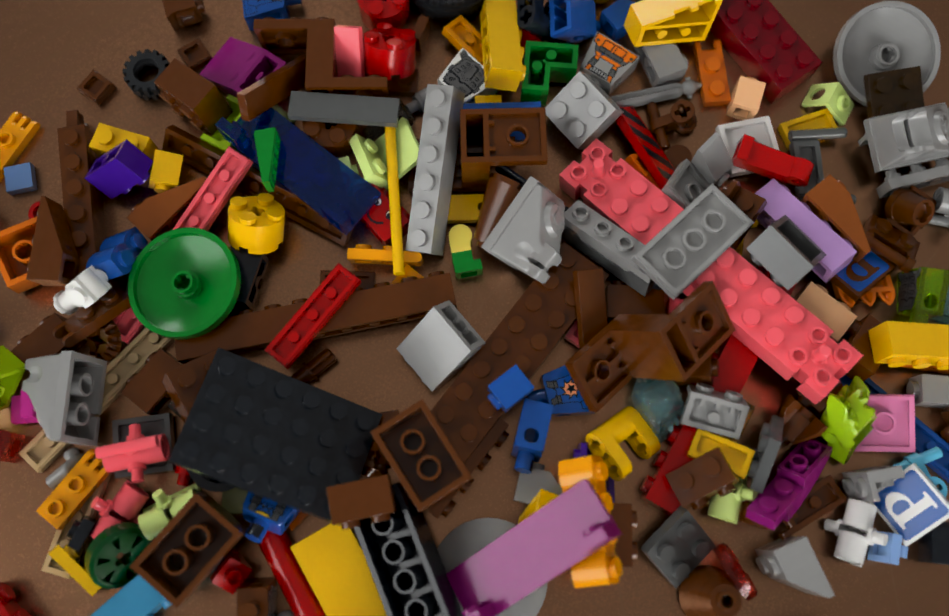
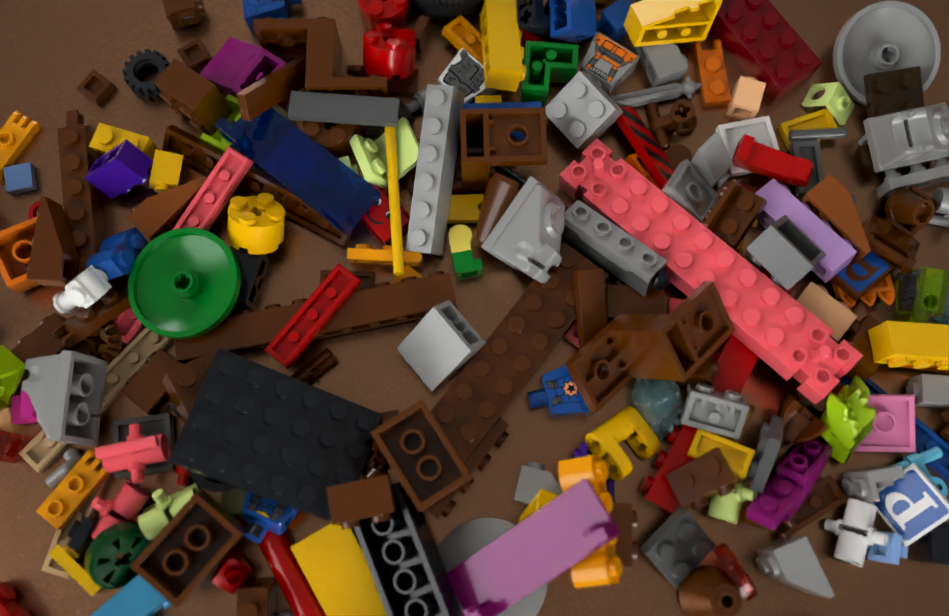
(268, 149): green slope -> none
(349, 50): coral tile -> none
(509, 389): blue brick -> none
(532, 428): blue torso -> none
(692, 241): light grey tile -> none

